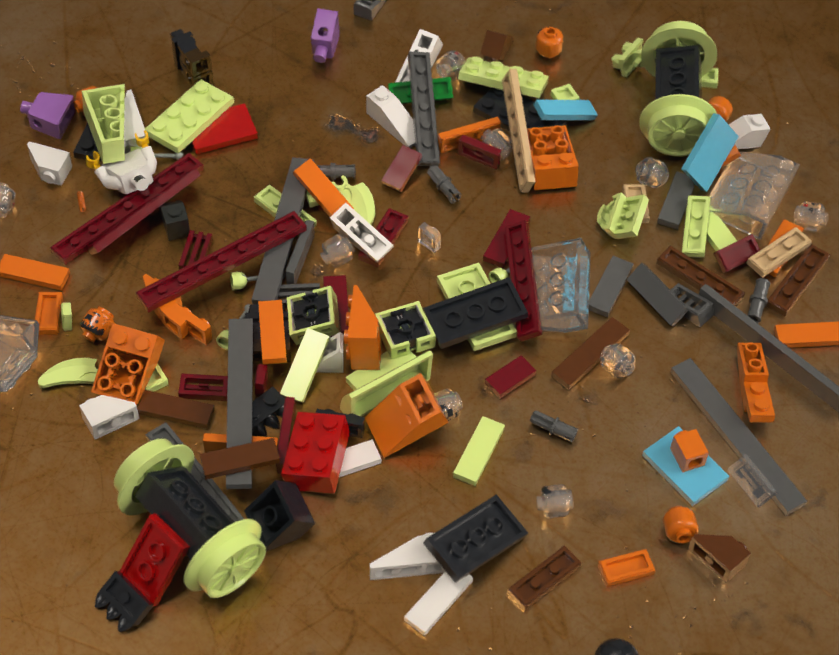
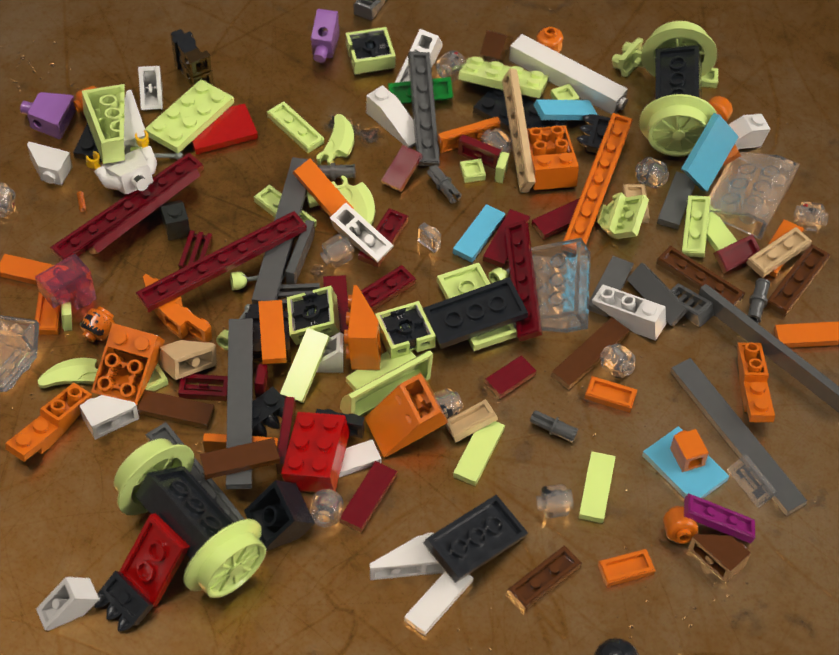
(51, 424): none -> orange slope
(66, 282): none -> clear pink brick
(67, 602): none -> white slope
(150, 87): none -> white slope
(187, 357): none -> tan slope
(295, 127): none -> yellowish green tile
(326, 507): none -> clear head
(340, 142): none -> yellowish green piece
(368, 496): none -> dark red tile
(370, 50): none -> piece
(388, 287): none -> dark red tile
(471, 420): none -> tan tile
(472, 170): none -> yellowish green tile
(479, 233): none -> medium azure tile
(501, 167): none -> yellowish green tile
(555, 220): none -> dark red tile
(563, 71): none -> white brick
(593, 132): none -> black plate
(597, 487): none -> yellowish green tile
(599, 178): none -> orange tile
(610, 394): none -> orange tile
(632, 311): none -> white slope
(719, 518): none -> magenta tile

